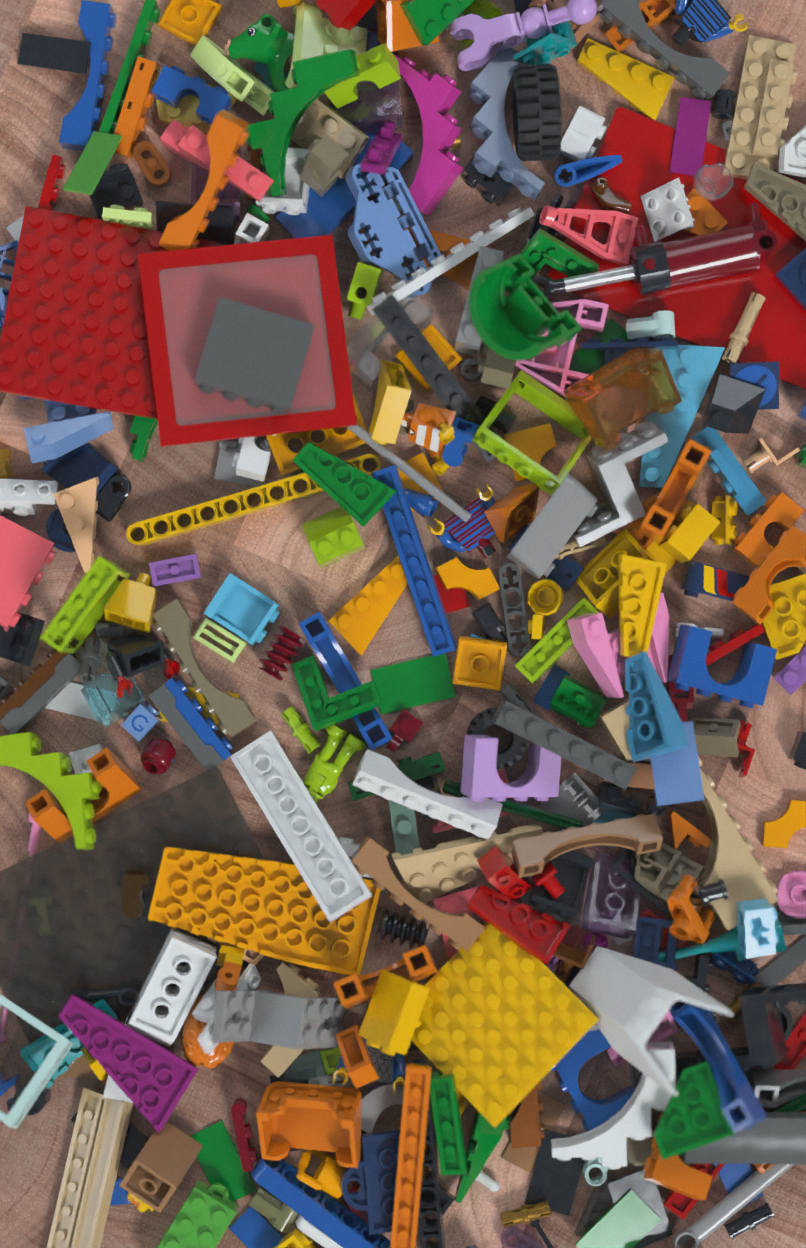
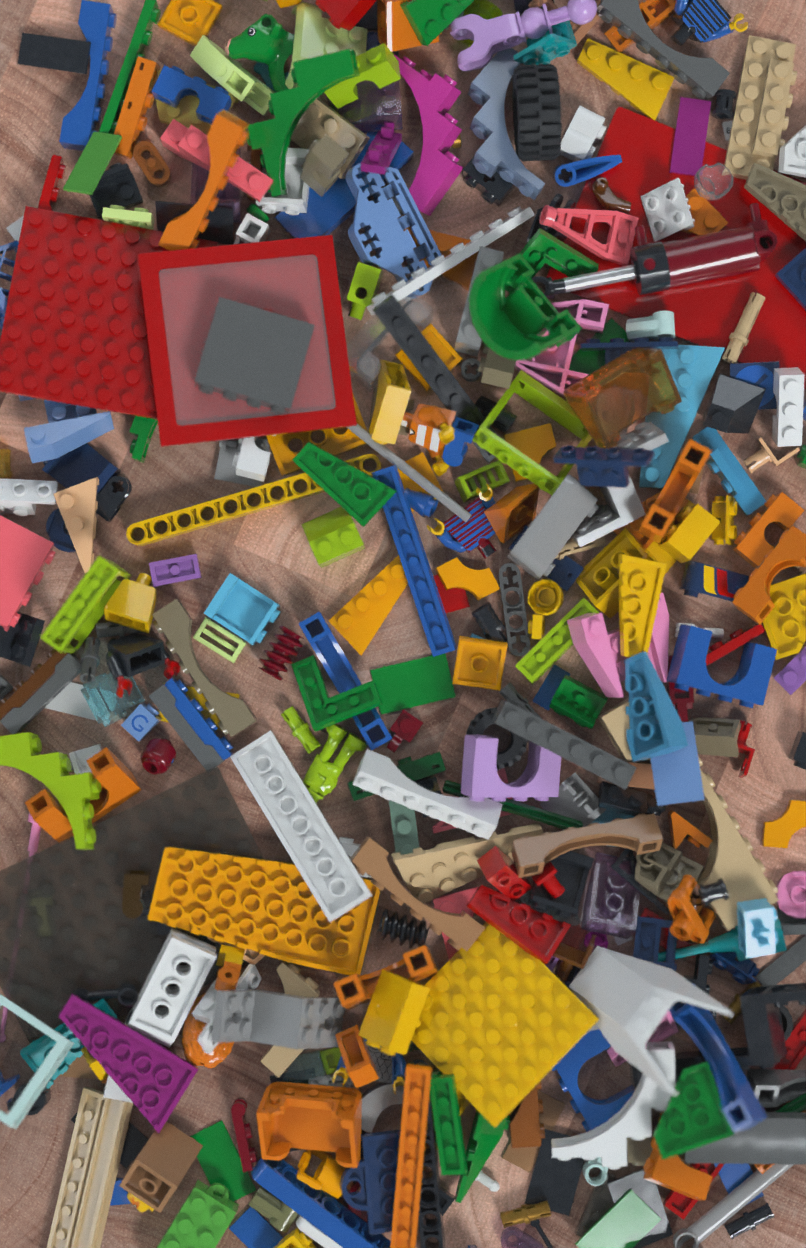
(462, 486): none -> lime slope
(603, 465): none -> dark blue bracket
(789, 394): none -> white arch

